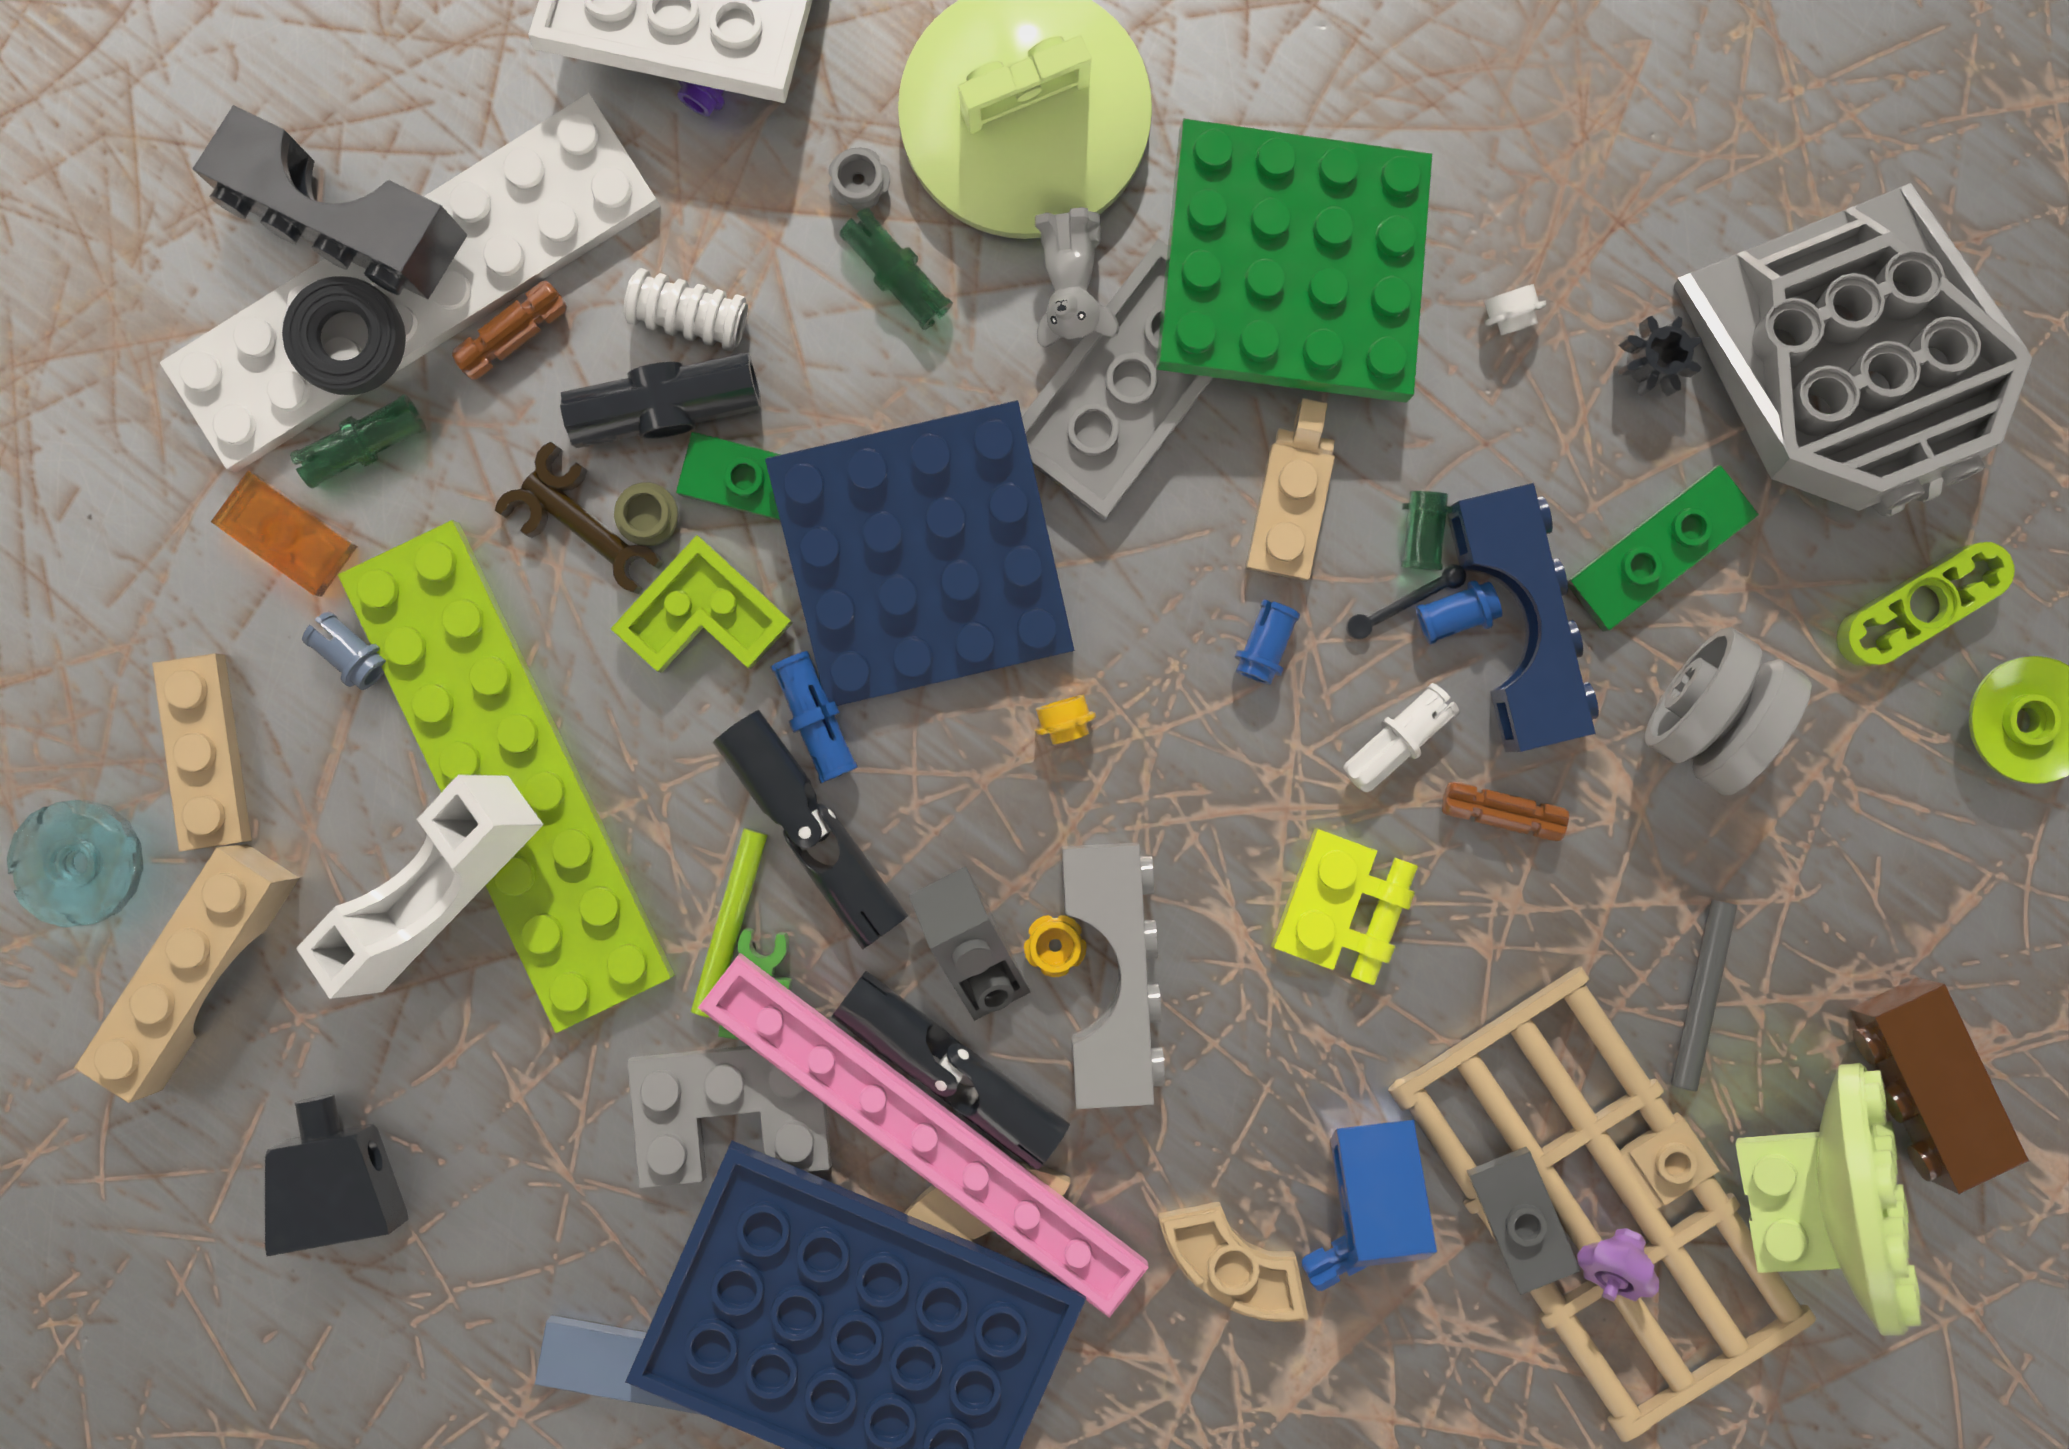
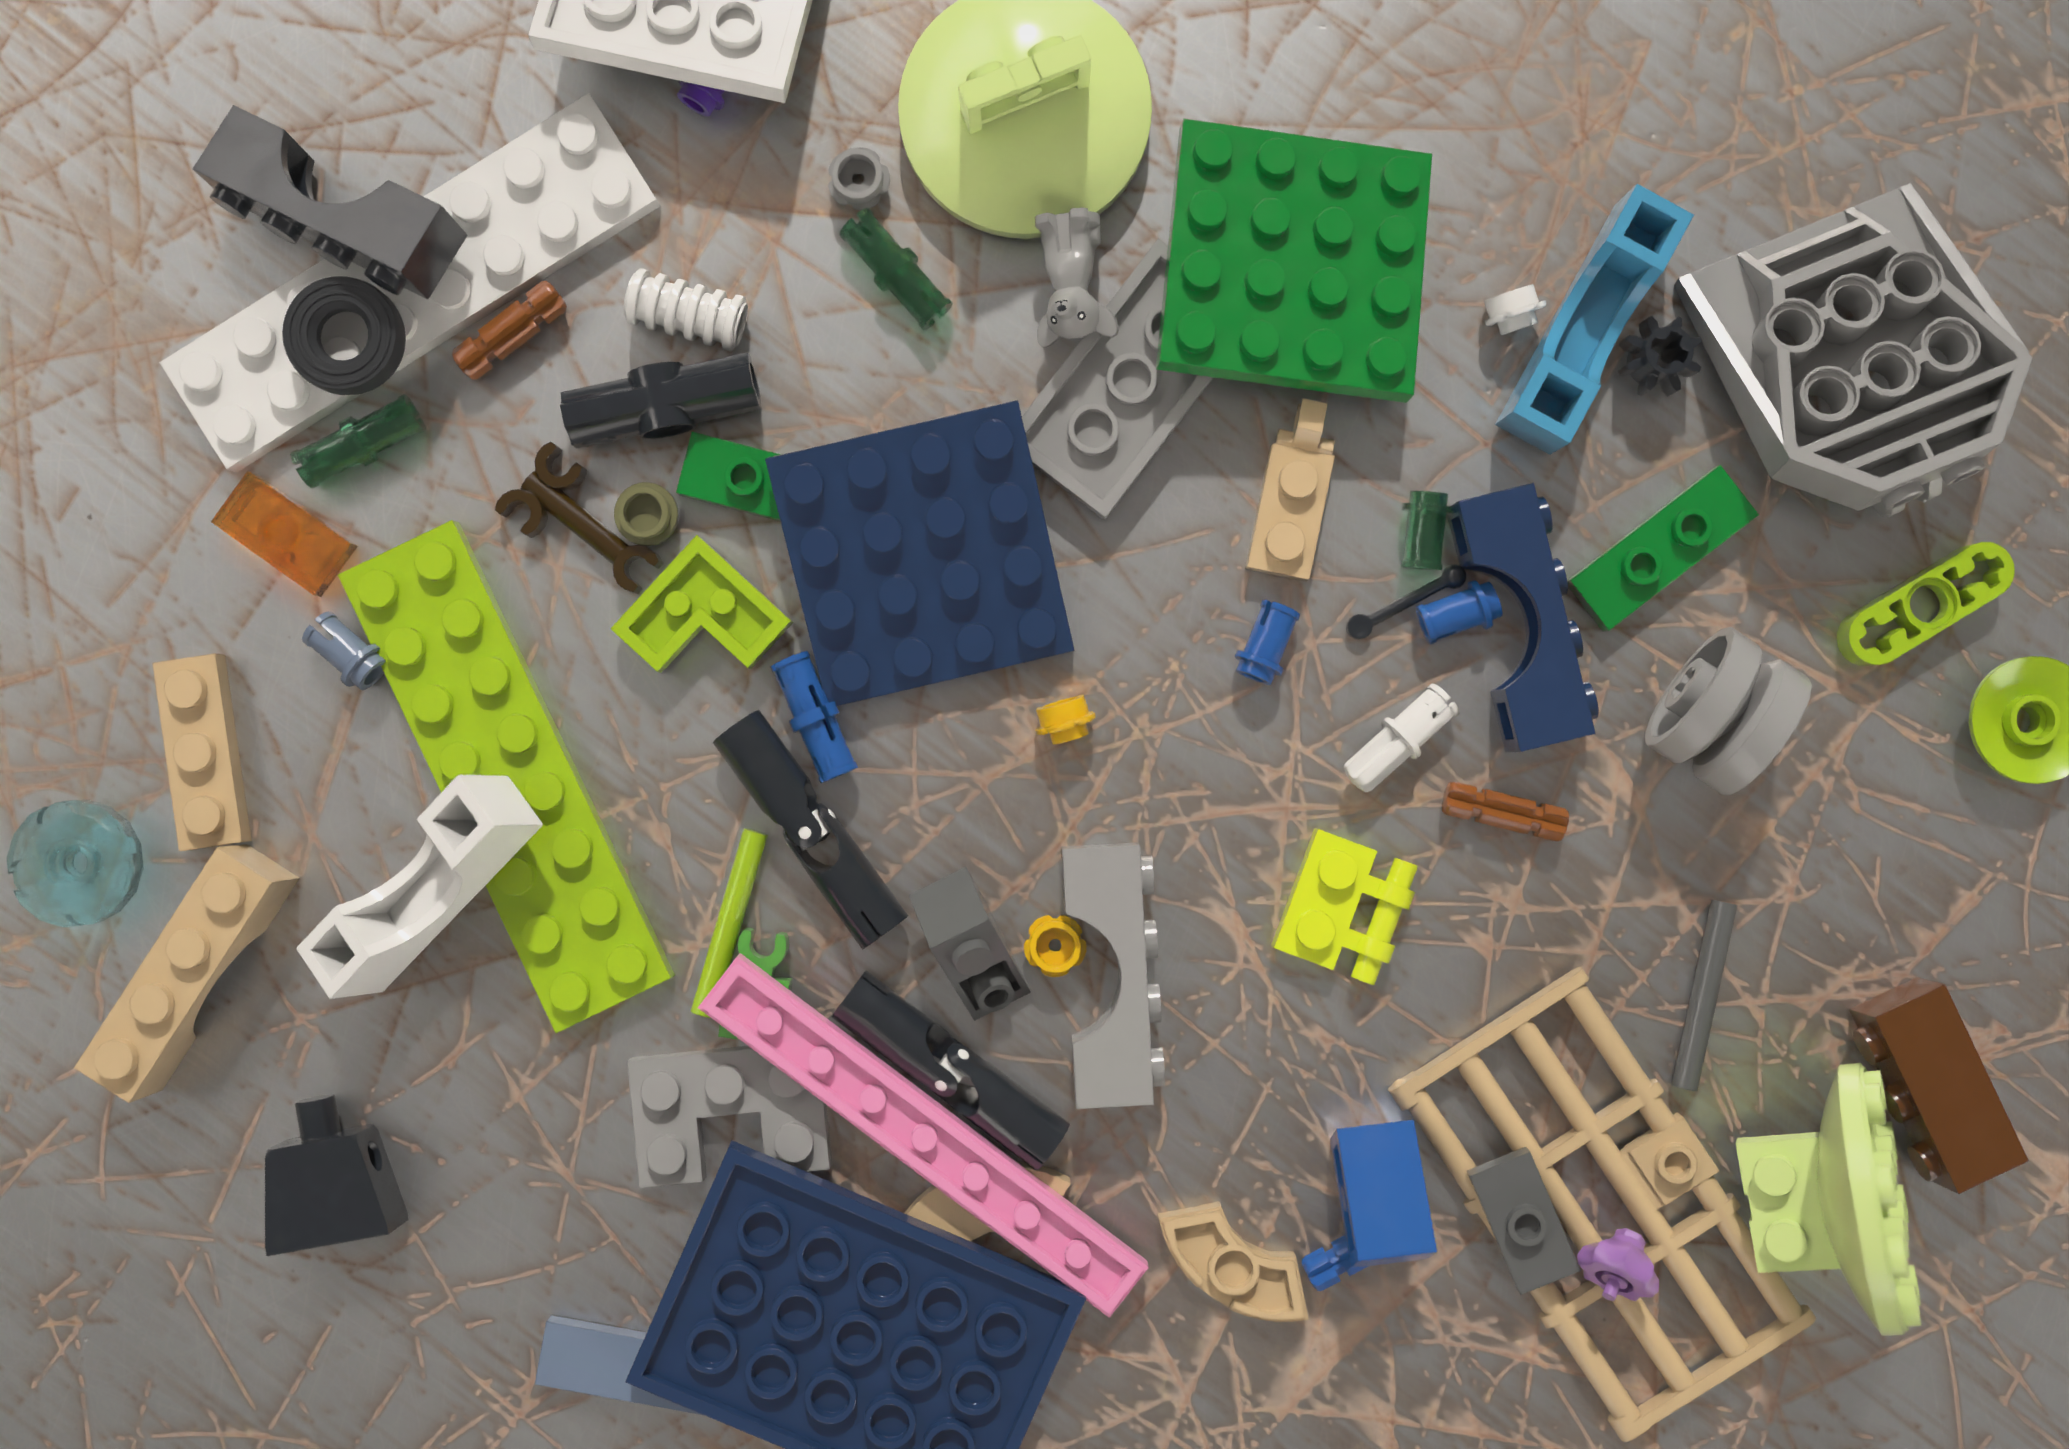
(1598, 304): none -> dark azure arch

